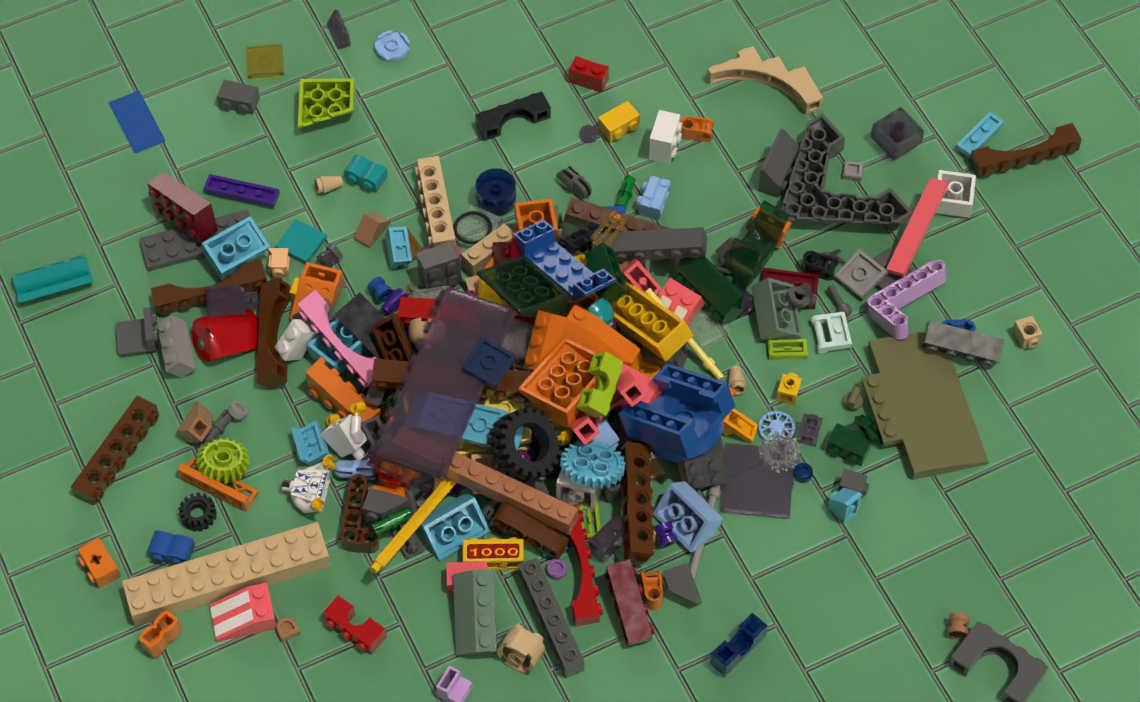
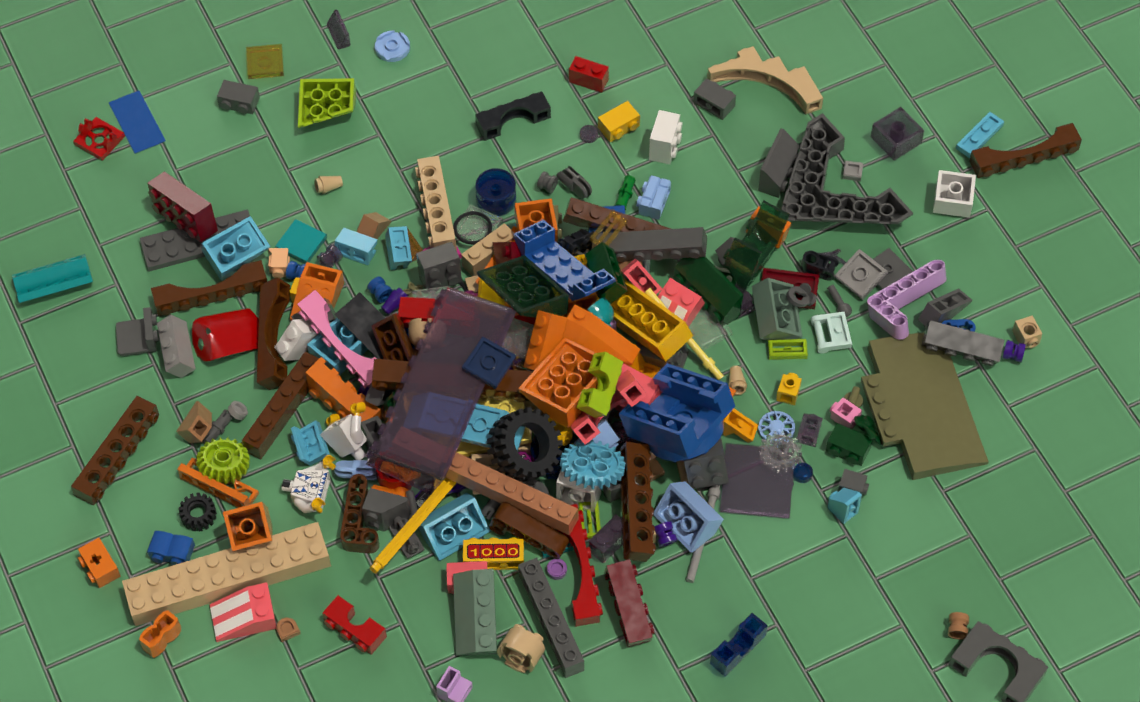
(85, 130): none -> red piece
(229, 300): clear purple brick -> none
(241, 190): dark purple plate -> none
(248, 526): none -> orange slope
(279, 409): none -> reddish brown brick
(294, 270): none -> blue wheel
(356, 246): none -> medium azure hinge
(365, 173): teal brick -> none
(391, 521): green pin -> none
(547, 182): none -> dark grey wheel
(652, 586): orange piece -> none
(681, 582): dark grey slope -> none
(695, 128): orange piece -> none
(714, 98): none -> dark grey brick
(844, 413): none -> bright pink brick
(917, 227): coral tile -> none
(944, 307): none -> dark grey slope
(1018, 351): none -> dark purple wheel

